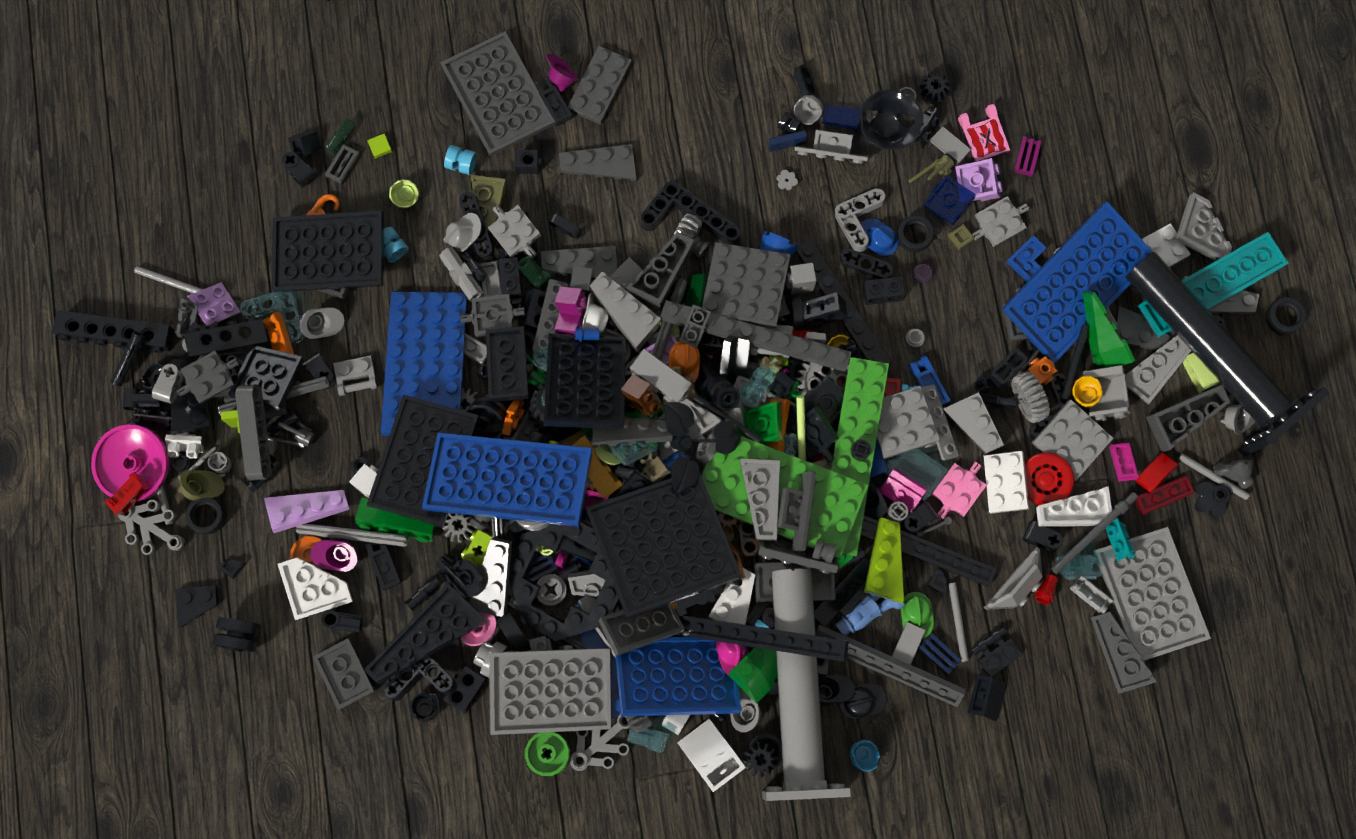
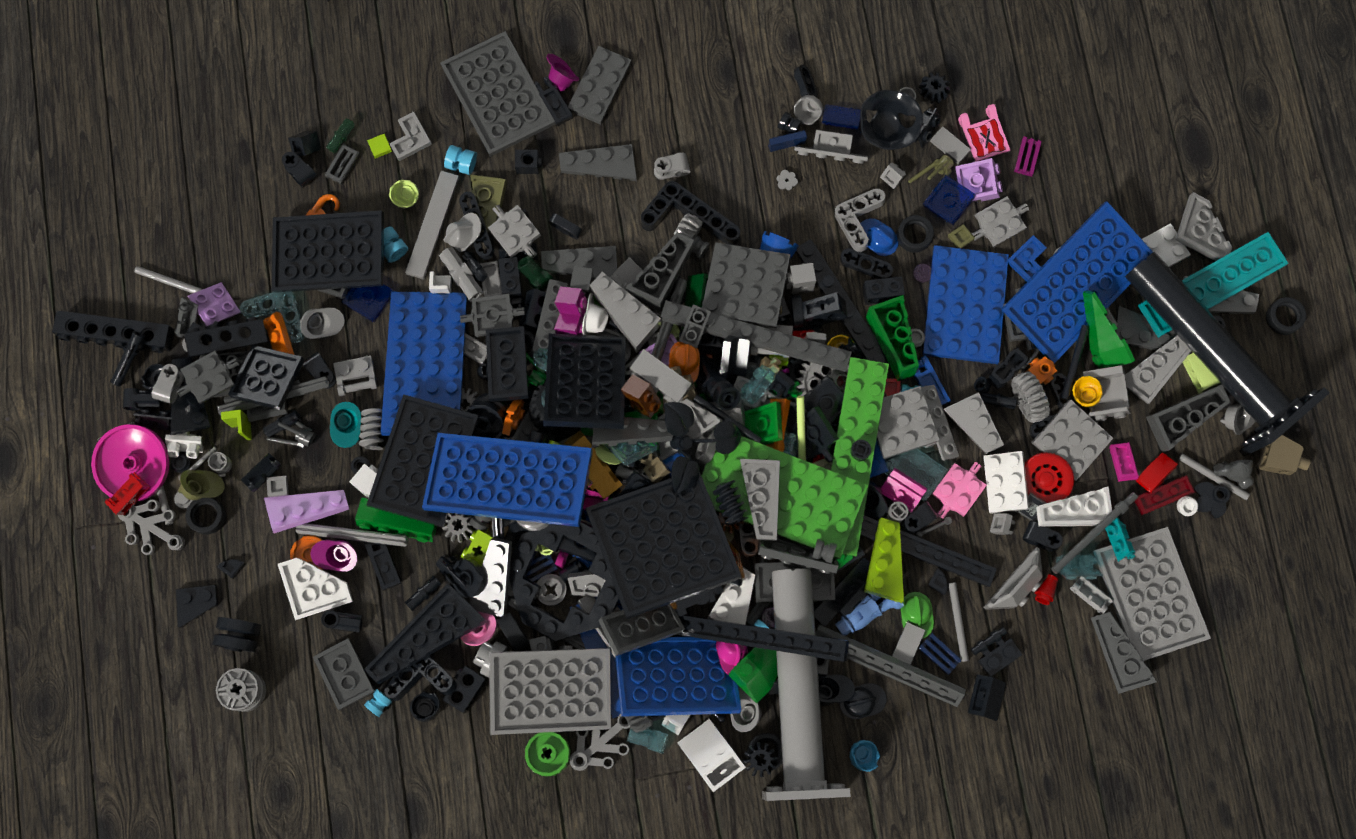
(181, 501): none -> light grey plate
(250, 695): none -> light grey wheel
(253, 432): dark grey beam -> none
(277, 486): none -> light grey plate
(345, 424): none -> teal piece
(368, 300): none -> clear blue tile
(371, 429): none -> light grey piece
(378, 703): none -> medium azure wheel
(414, 139): none -> light grey plate
(432, 225): none -> light grey tile
(439, 284): none -> white panel
(586, 334): blue pin -> none
(673, 166): none -> light grey piece
(729, 503): none -> black piece
(796, 510): dark grey bracket -> none
(893, 175): none -> light grey tile
(894, 336): none -> green wedge
(965, 304): none -> blue plate
(1001, 524): none -> light grey tile
(1034, 502): none -> slope
(1187, 506): none -> white tile
(1283, 457): none -> dark tan torso

